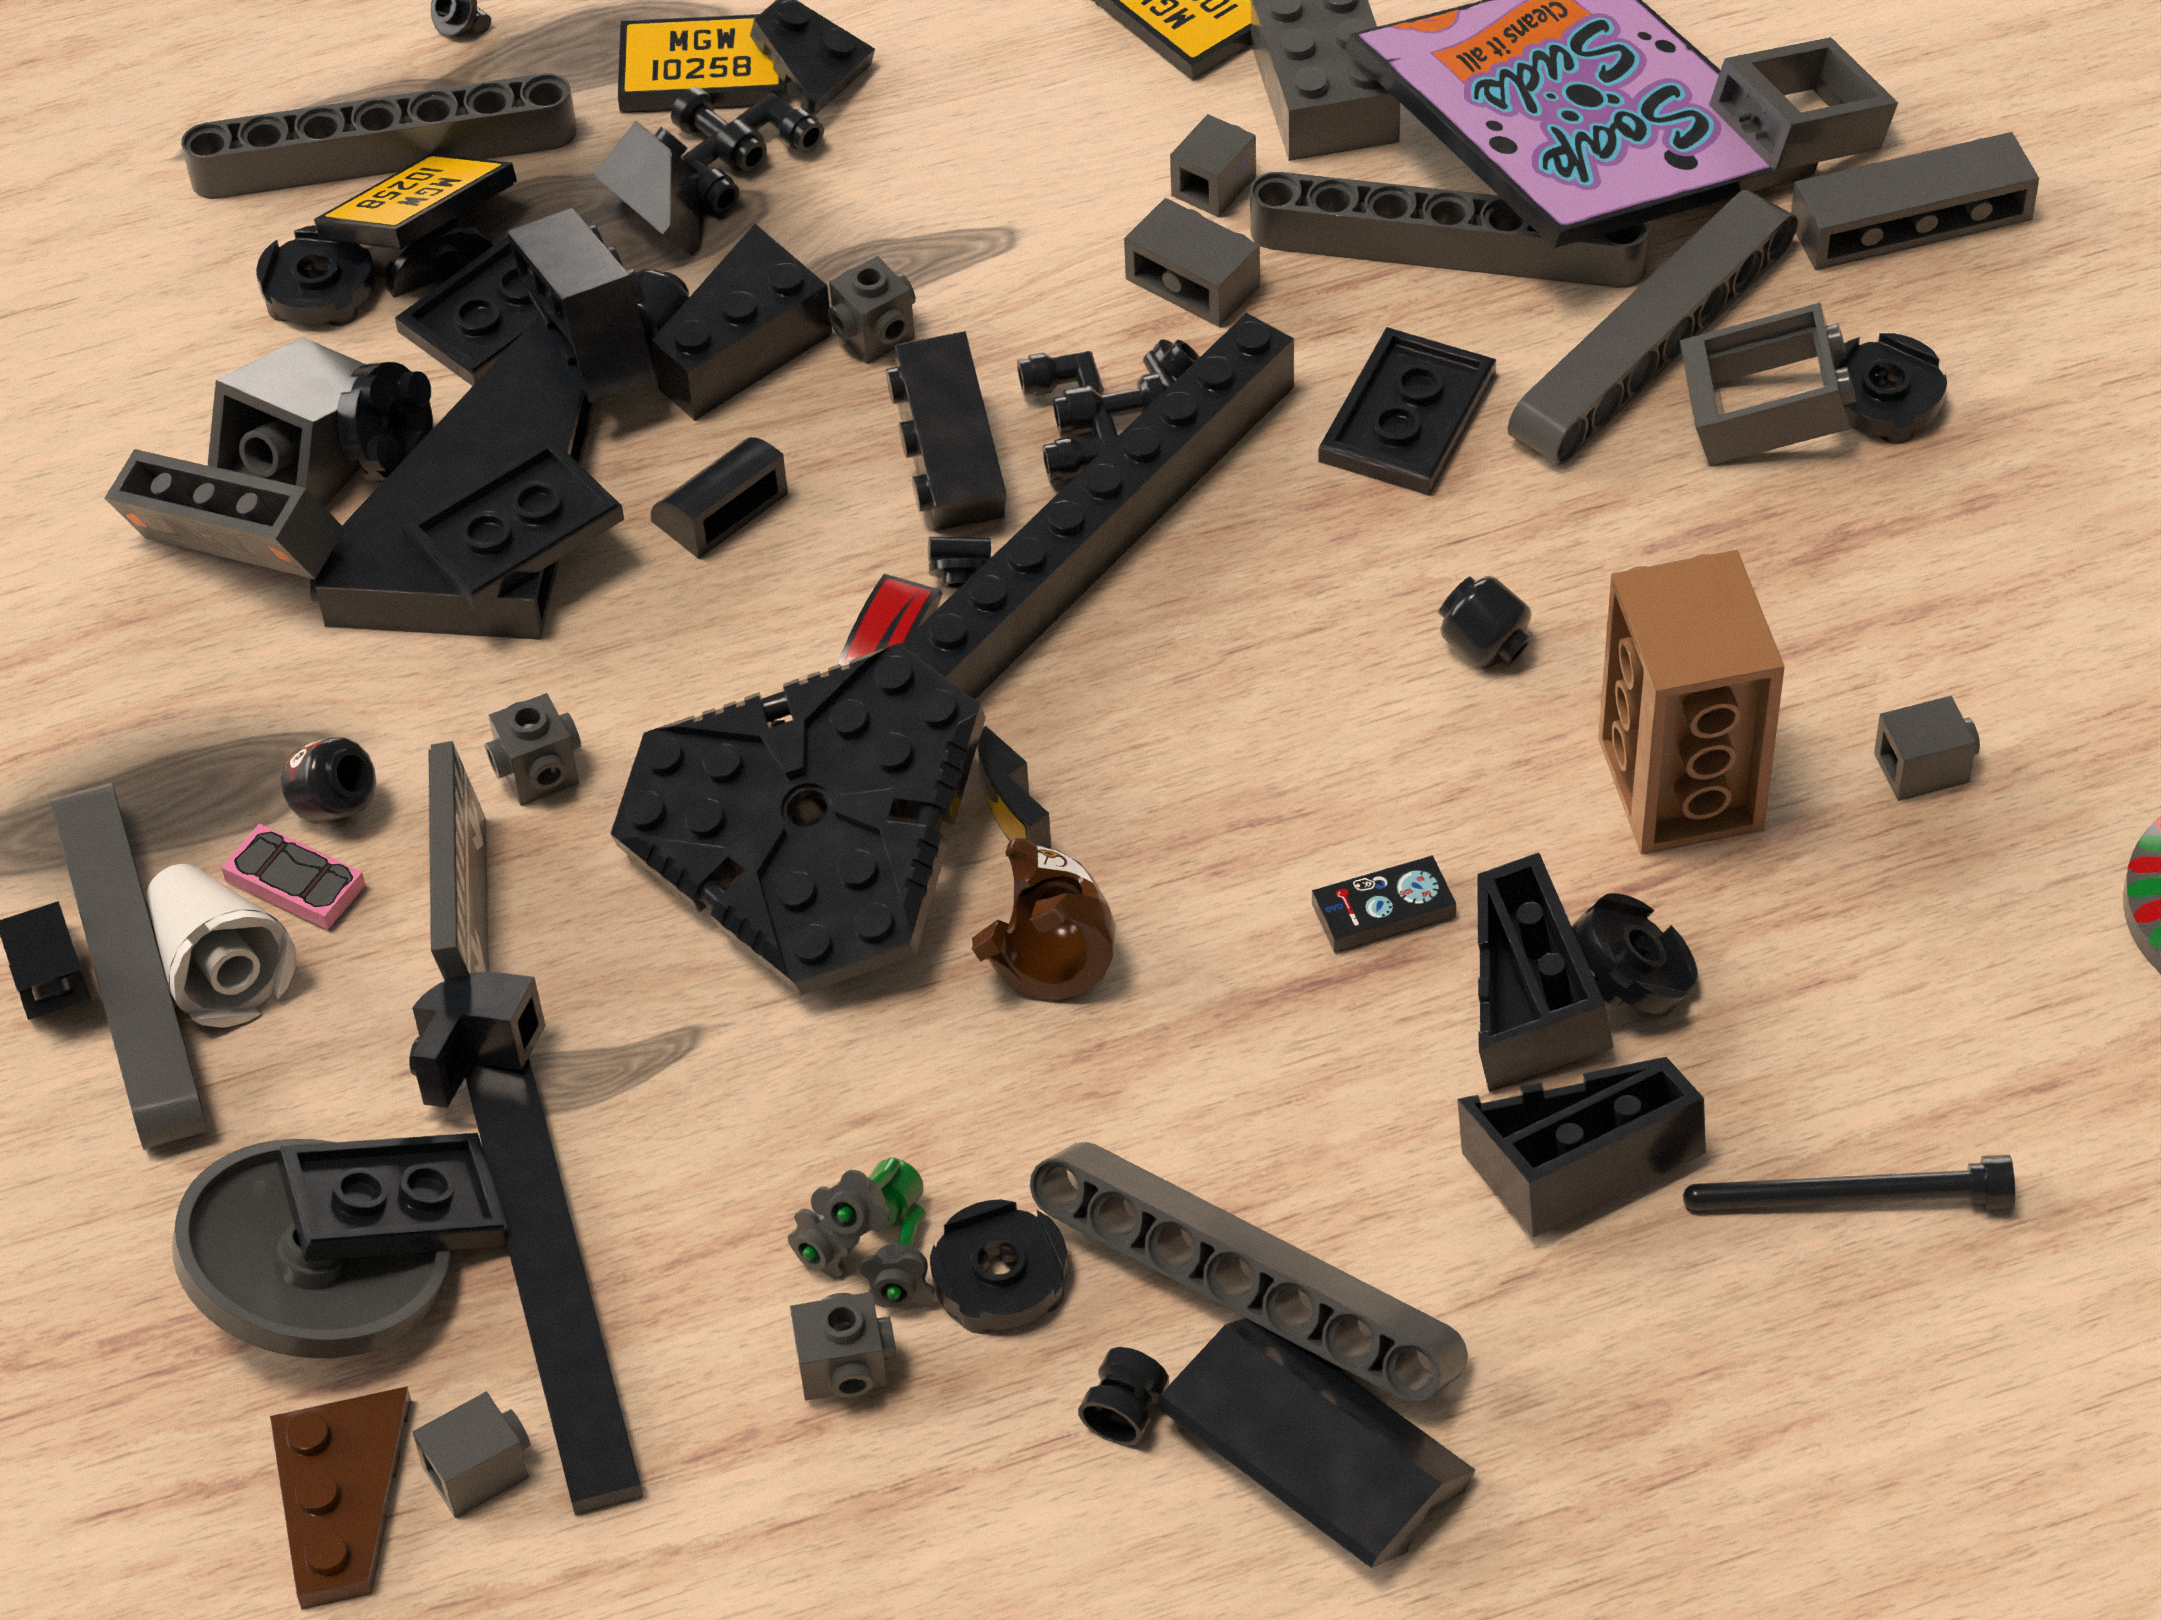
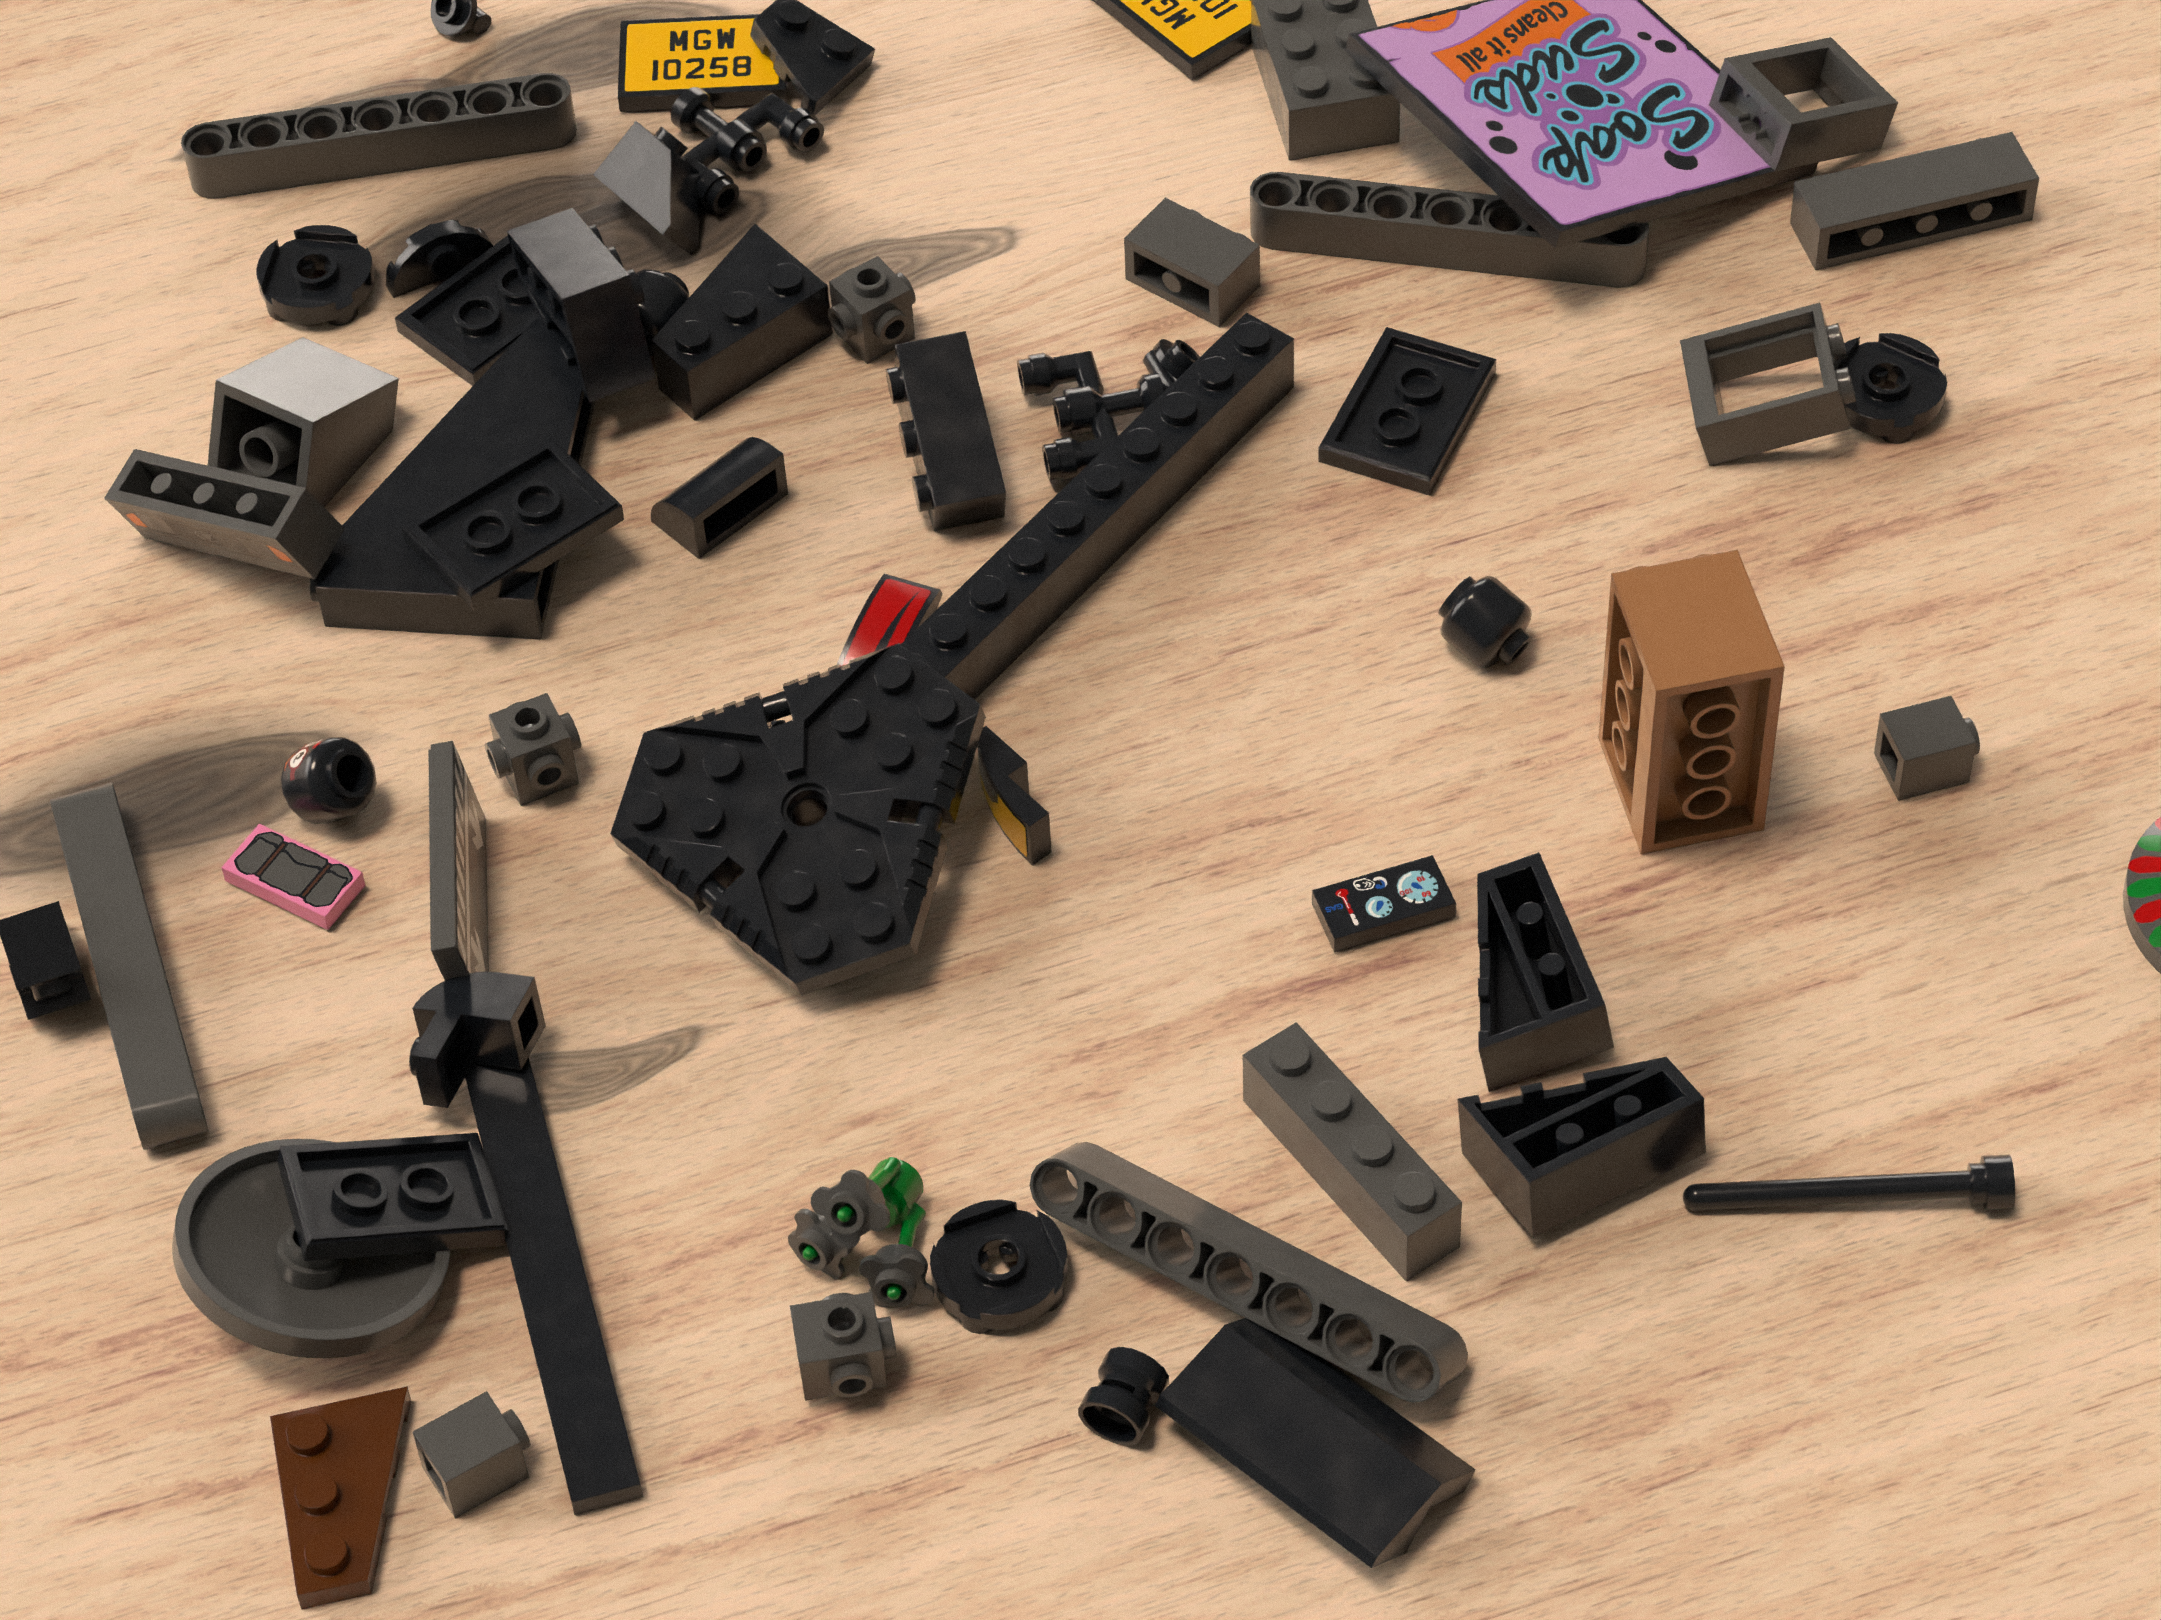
(217, 947): white cone -> none
(381, 392): black plate -> none
(415, 201): tile -> none
(957, 558): black plate -> none
(1057, 929): reddish brown piece -> none
(1213, 165): dark grey brick -> none
(1352, 1151): none -> dark grey brick
(1633, 956): black plate -> none
(1647, 327): dark grey beam -> none

